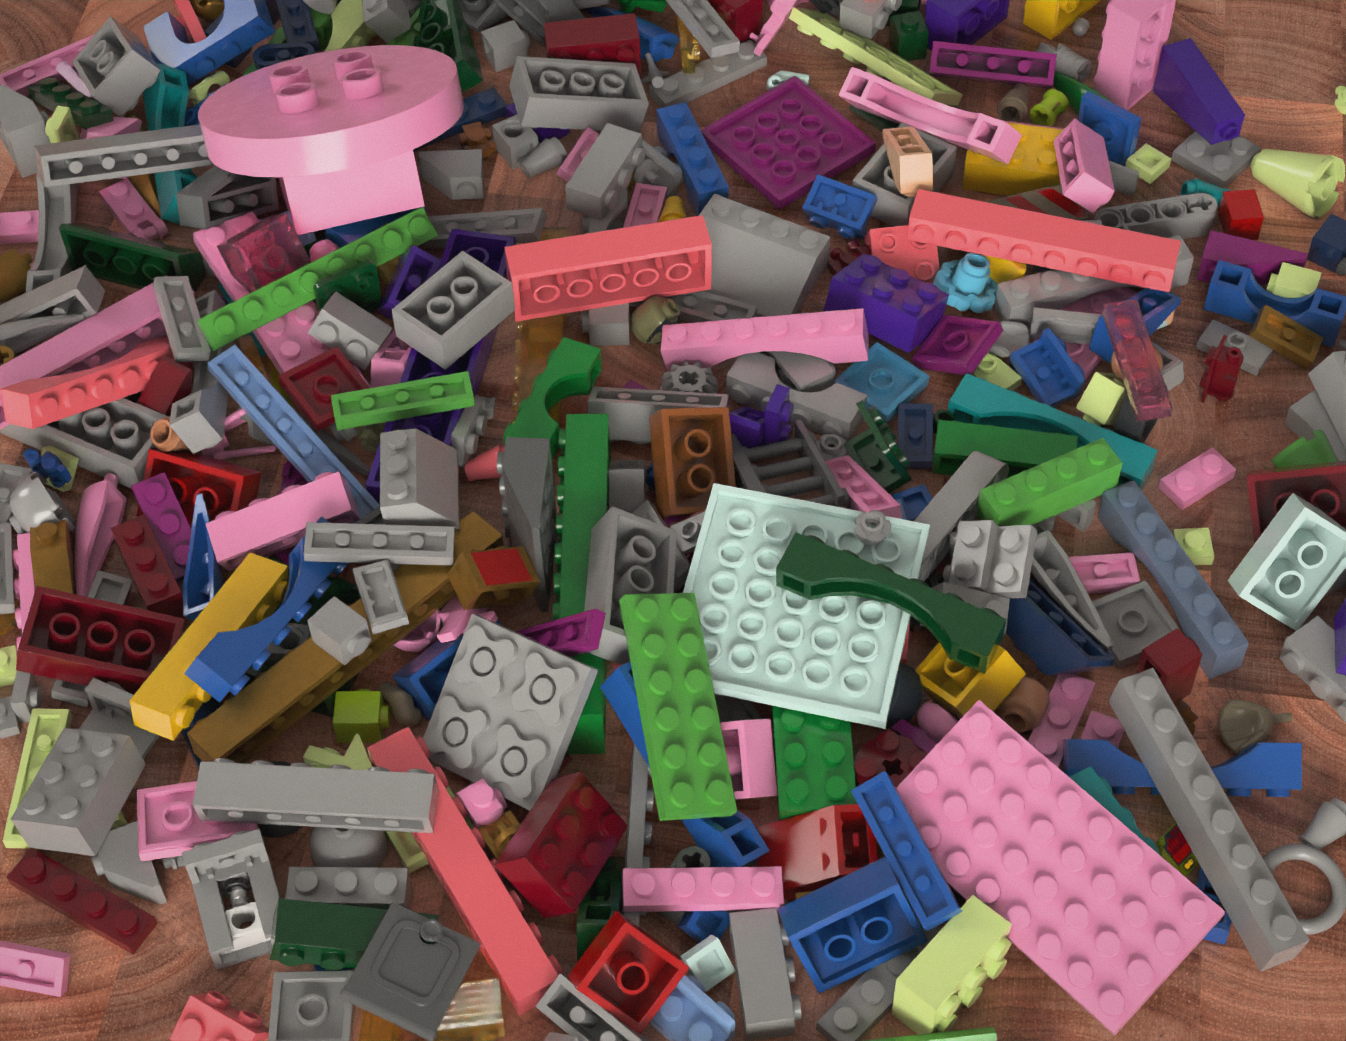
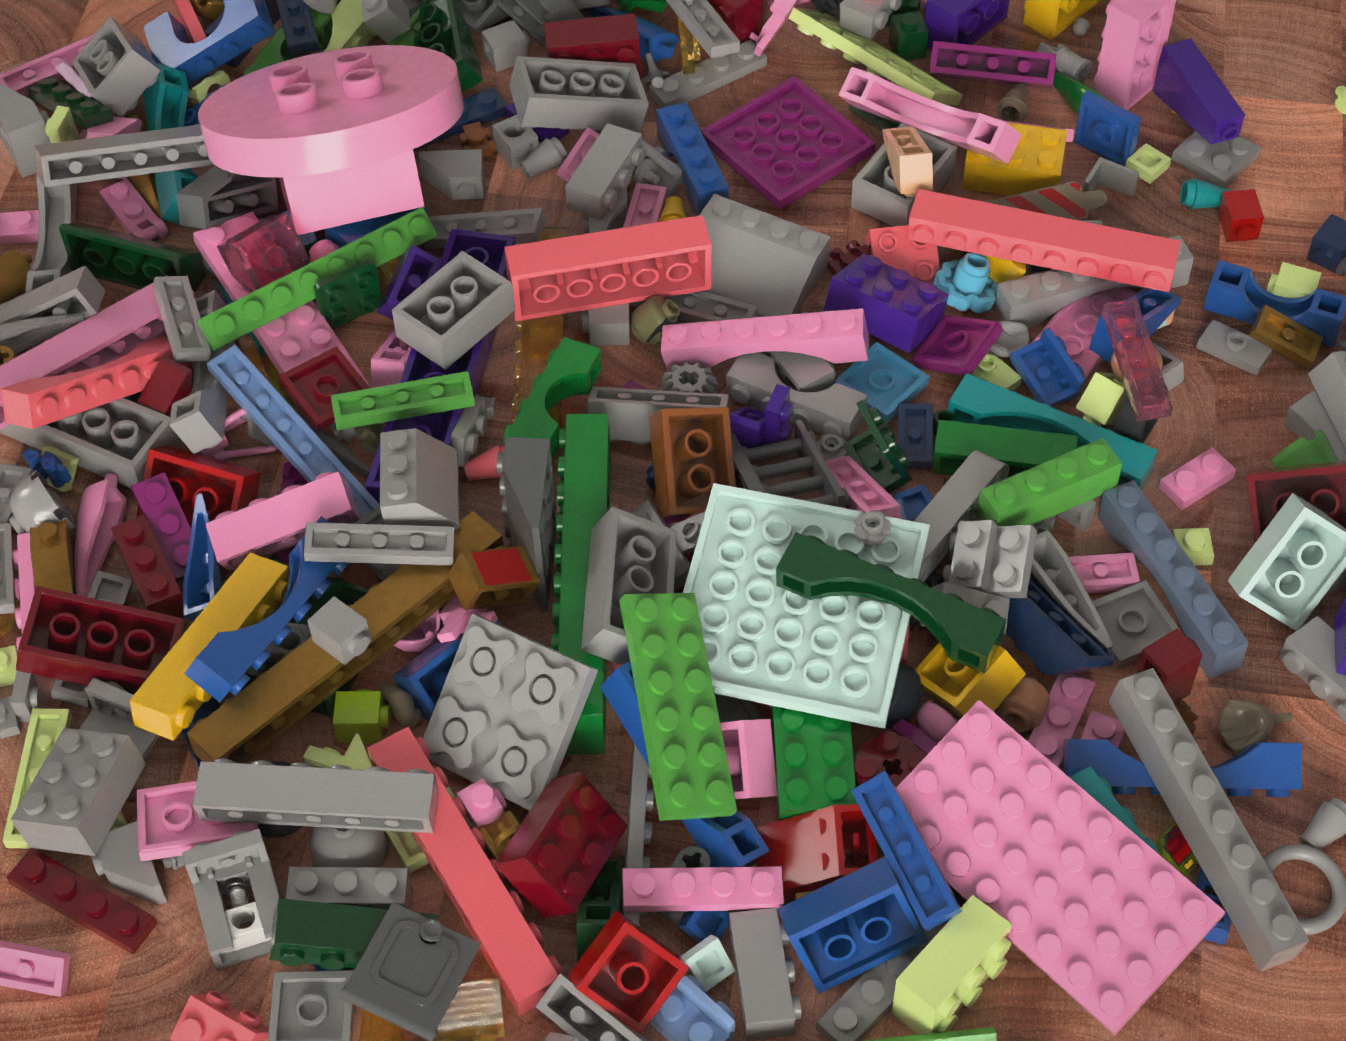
(165, 438): nougat cone -> none
(276, 53): dark blue plate -> none
(350, 329): light grey brick -> none
(380, 596): light grey plate -> none
(570, 634): magenta tile -> none
(627, 484): light grey slope -> none
(782, 76): light aqua arm -> none
(839, 207): blue bracket -> none
(1048, 108): lime bush -> none
(1068, 325): light grey tile -> none
(1083, 166): bright pink brick -> none
(1167, 217): light grey beam -> none
(1223, 371): dark red hinge -> none
(1255, 255): magenta slope -> none
(1300, 178): yellowish green cone -> none

